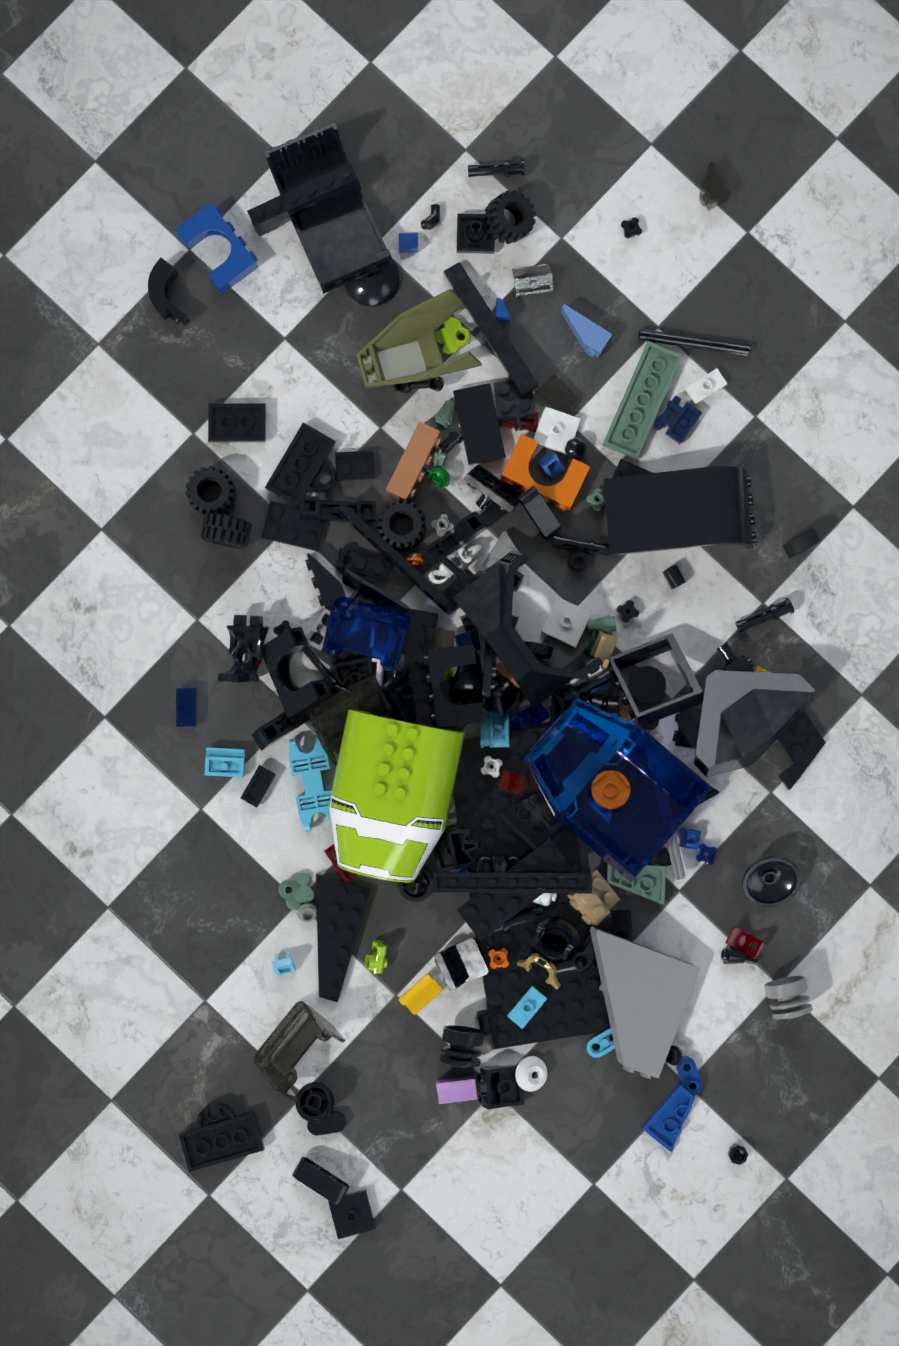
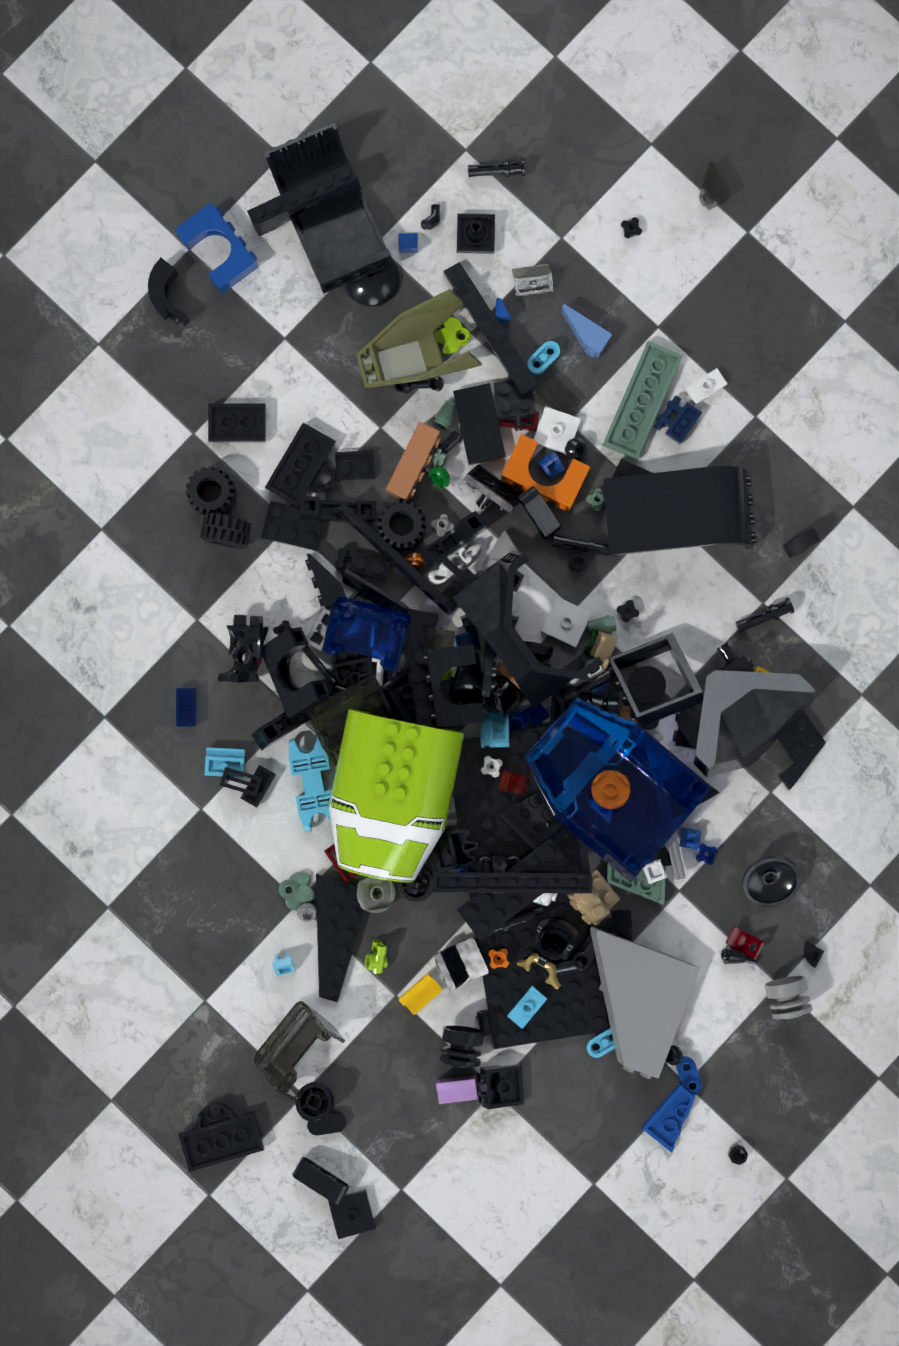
(225, 776): none -> black tile
(366, 898): none -> light grey plate
(521, 210): black tyre -> none
(524, 1073): white piece -> none
(543, 358): none -> medium azure plate
(654, 871): none -> white tile
(674, 577): black piece -> none
(694, 342): black axle -> none
(812, 954): none -> black tile

